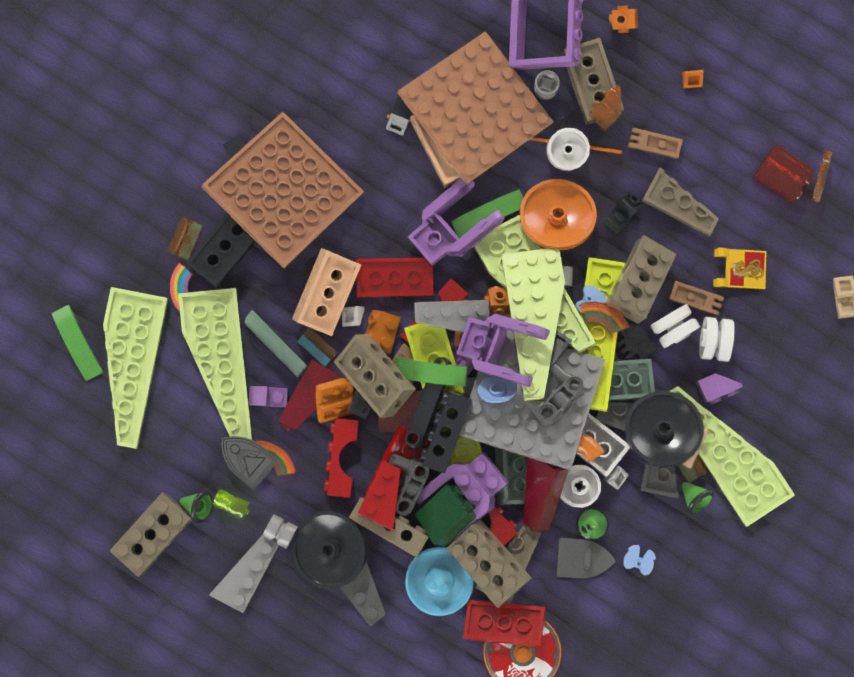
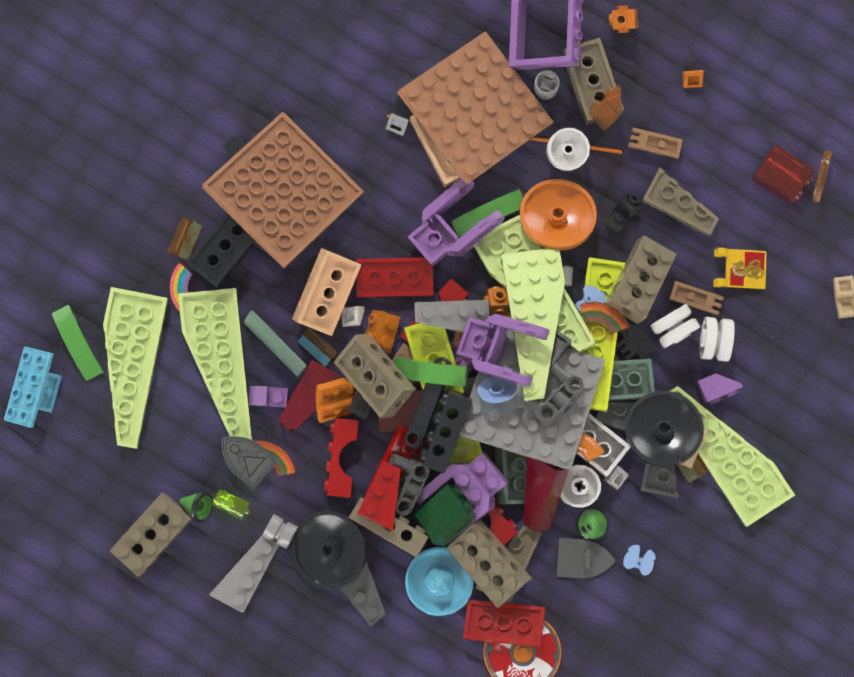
(33, 388): none -> medium azure bracket
(696, 497): bright green hat -> none

